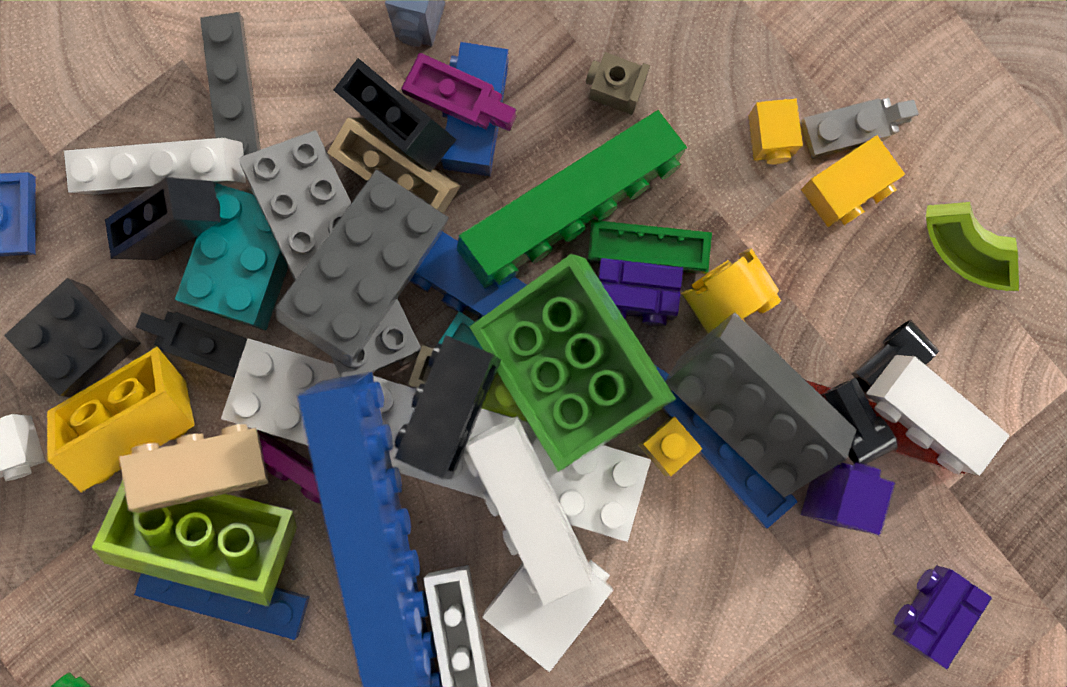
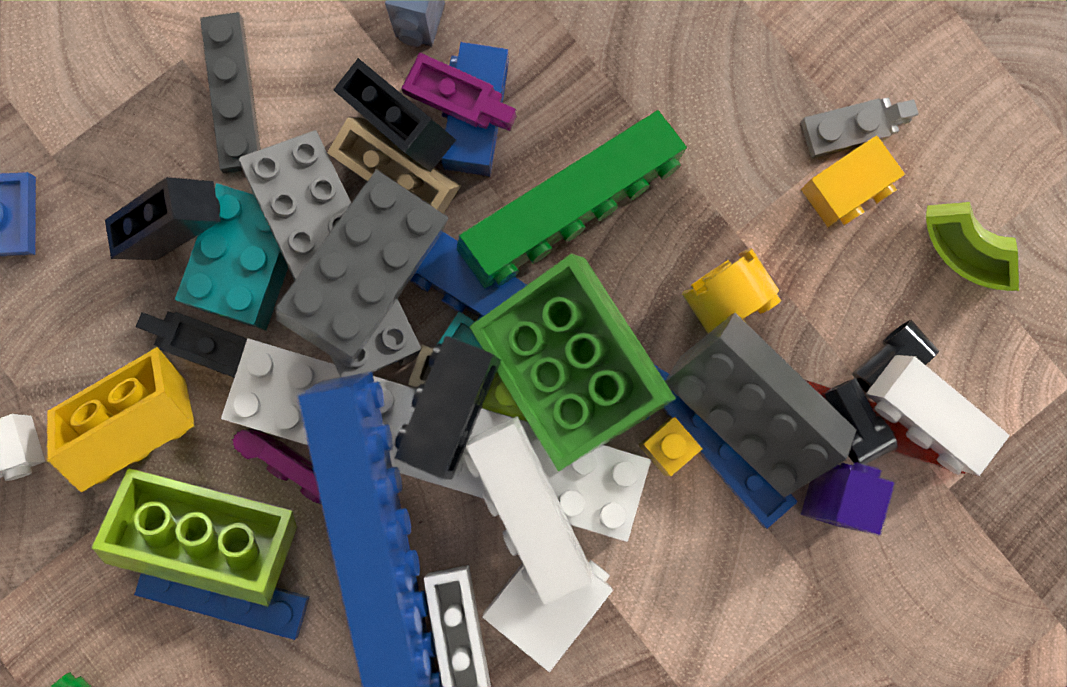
(72, 338): black brick -> none
(144, 165): white brick -> none
(193, 468): tan brick -> none
(621, 94): dark tan brick -> none
(642, 289): dark purple brick -> none
(650, 245): green plate -> none
(775, 130): yellow brick -> none
(940, 615): dark purple brick -> none

